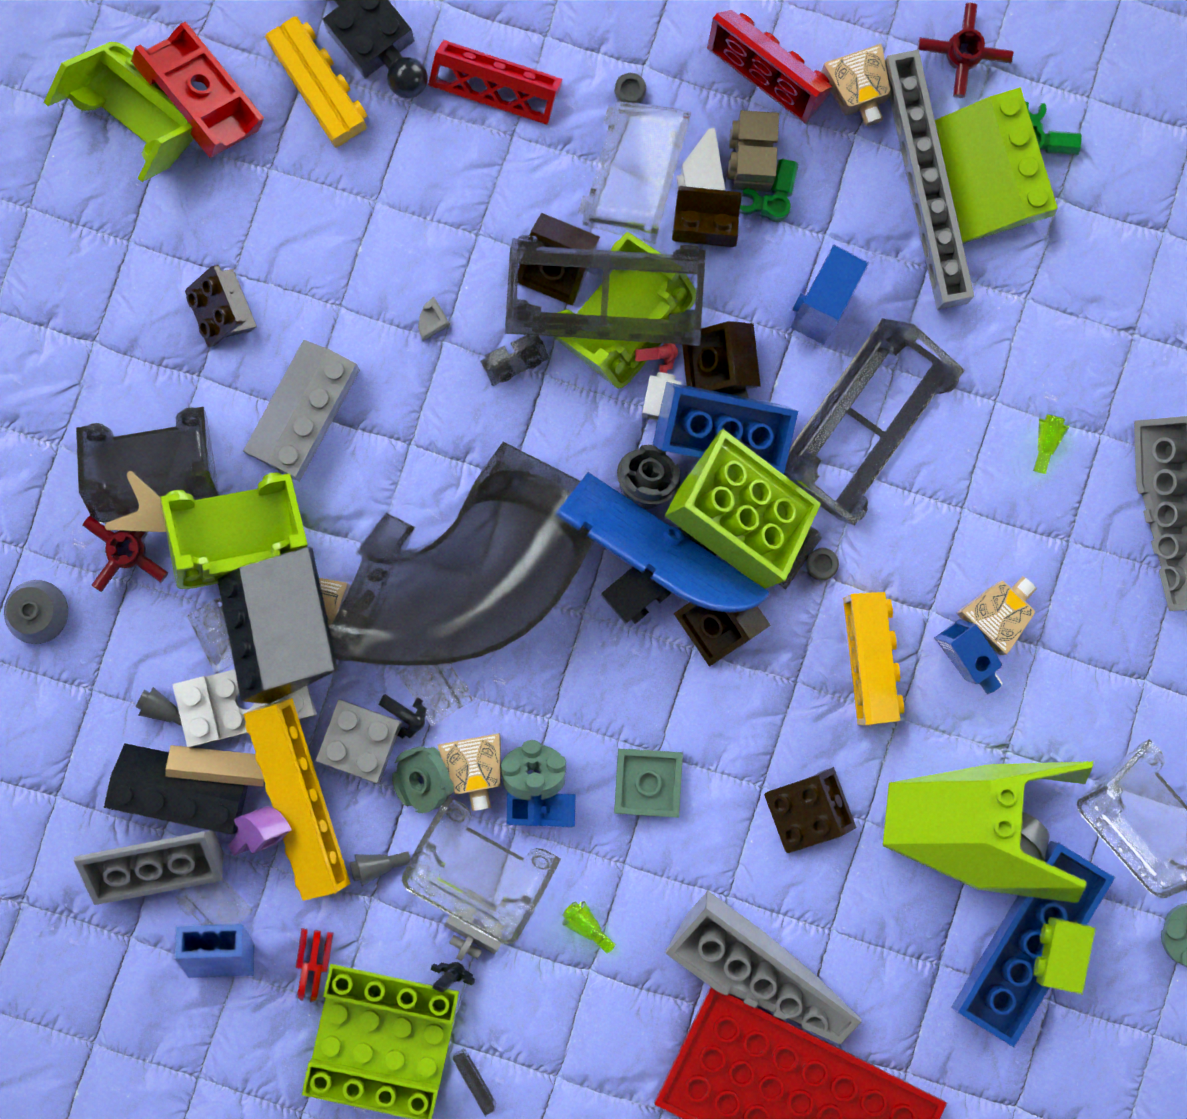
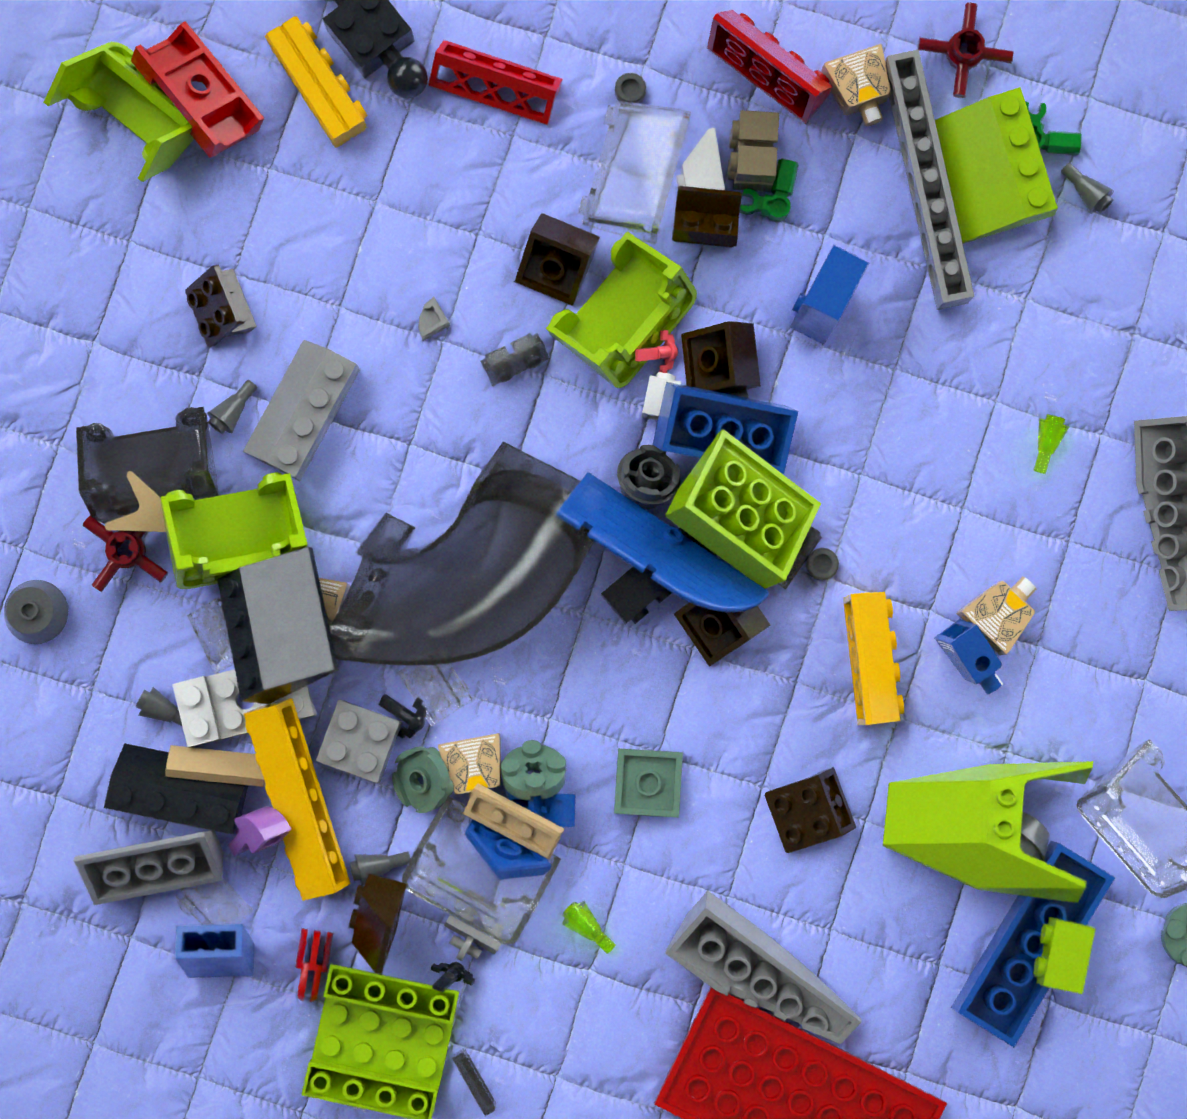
(227, 413): none -> dark grey cone
(376, 919): none -> dark brown slope
(504, 855): none -> blue tile
(513, 821): none -> tan tile
(529, 320): clear smoke windscreen -> none
(886, 339): clear smoke windscreen -> none
(1094, 194): none -> dark grey cone

